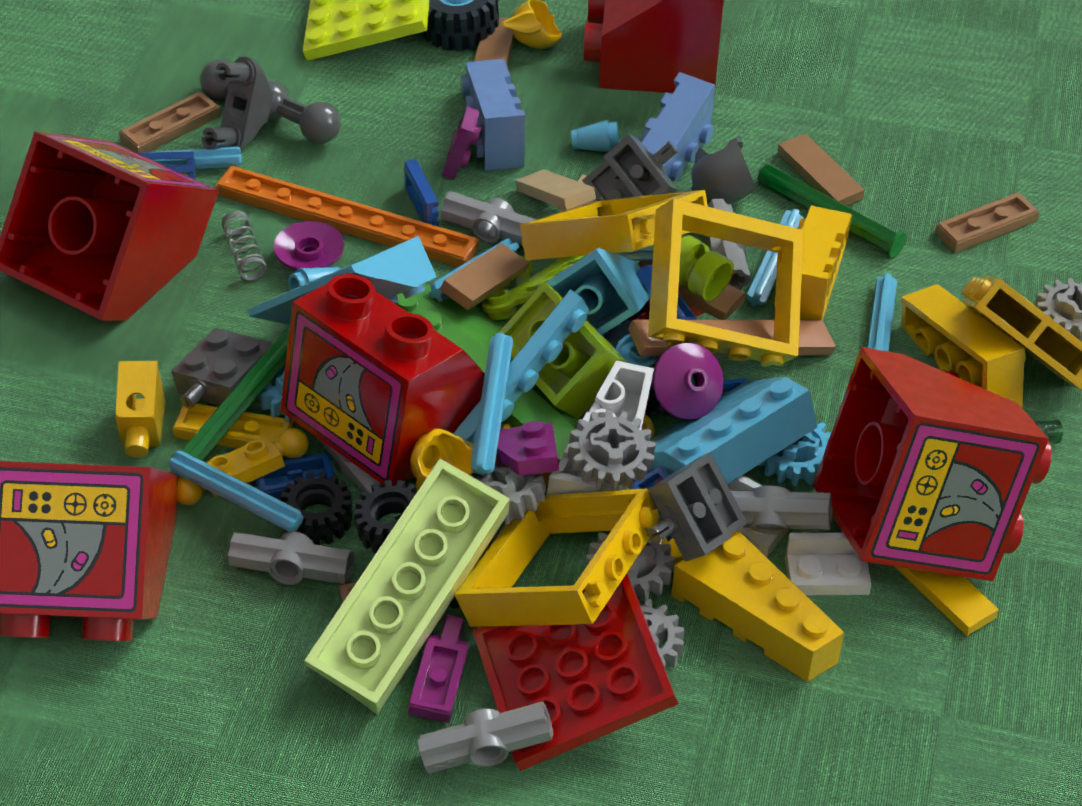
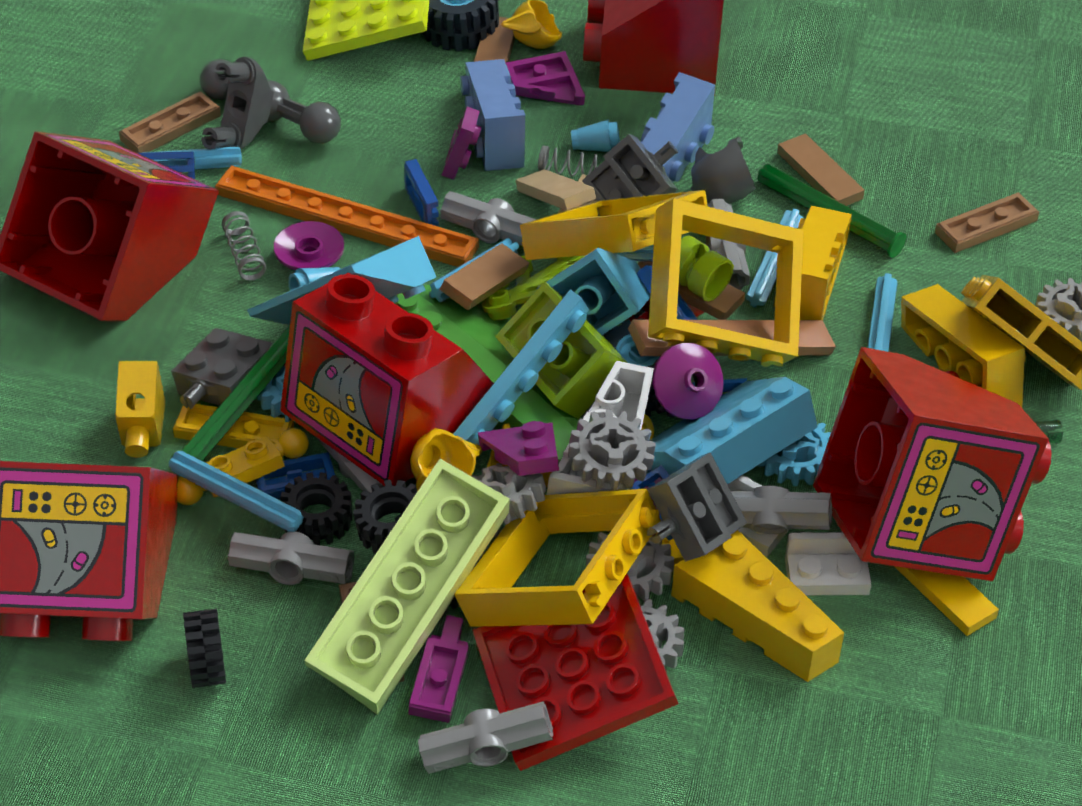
(204, 648): none -> black tyre
(491, 404): medium azure axle -> none
(543, 159): none -> light grey piece
(547, 78): none -> magenta wing

